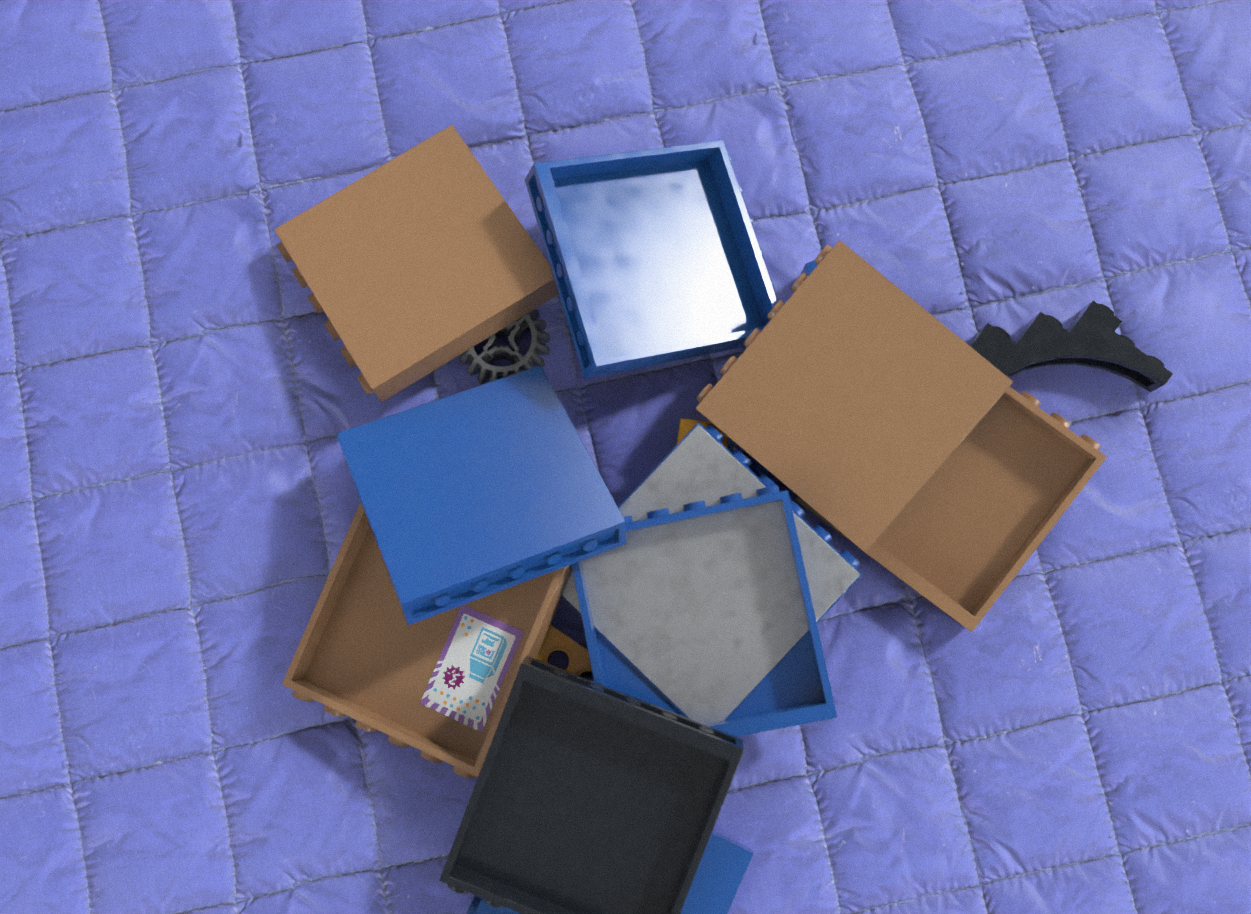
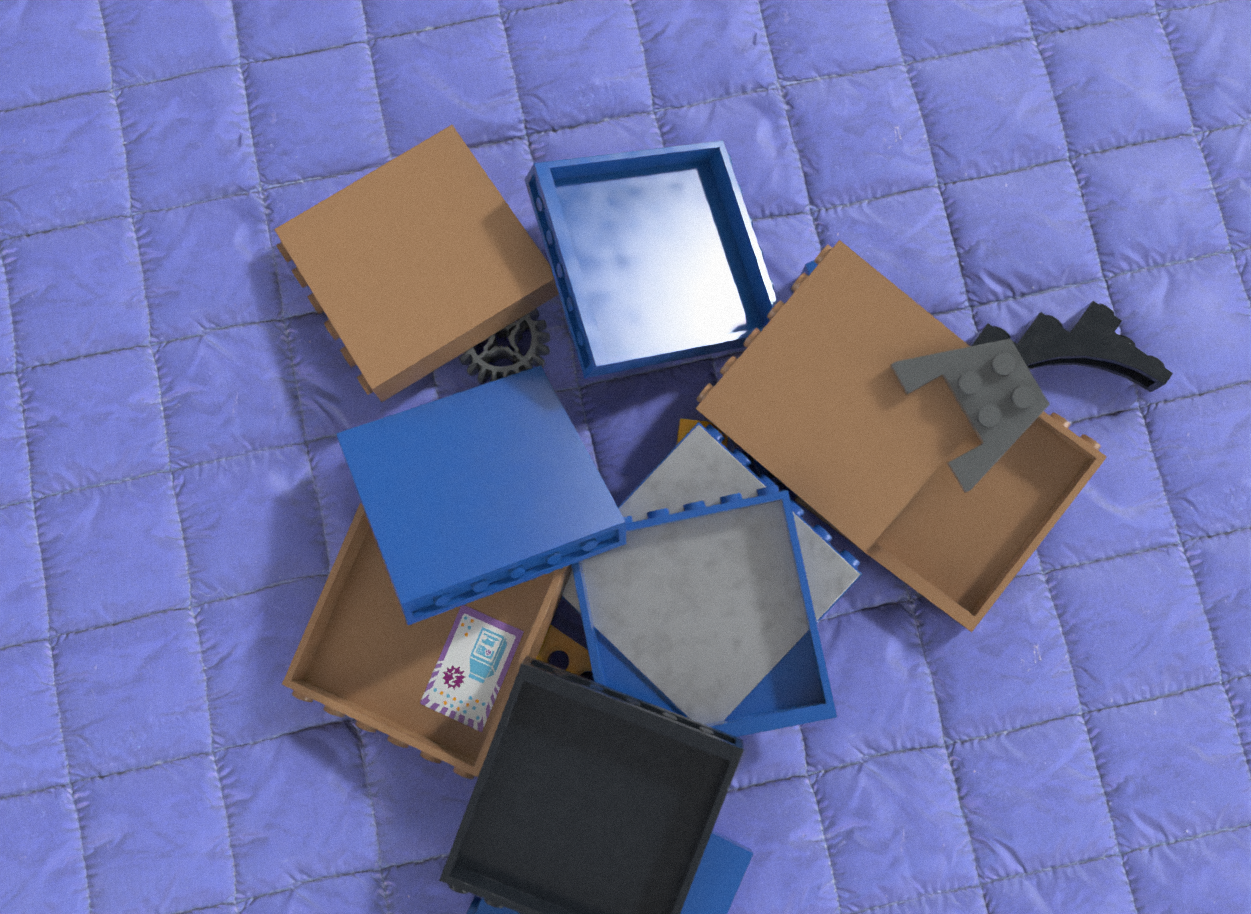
(992, 392): none -> dark grey wing

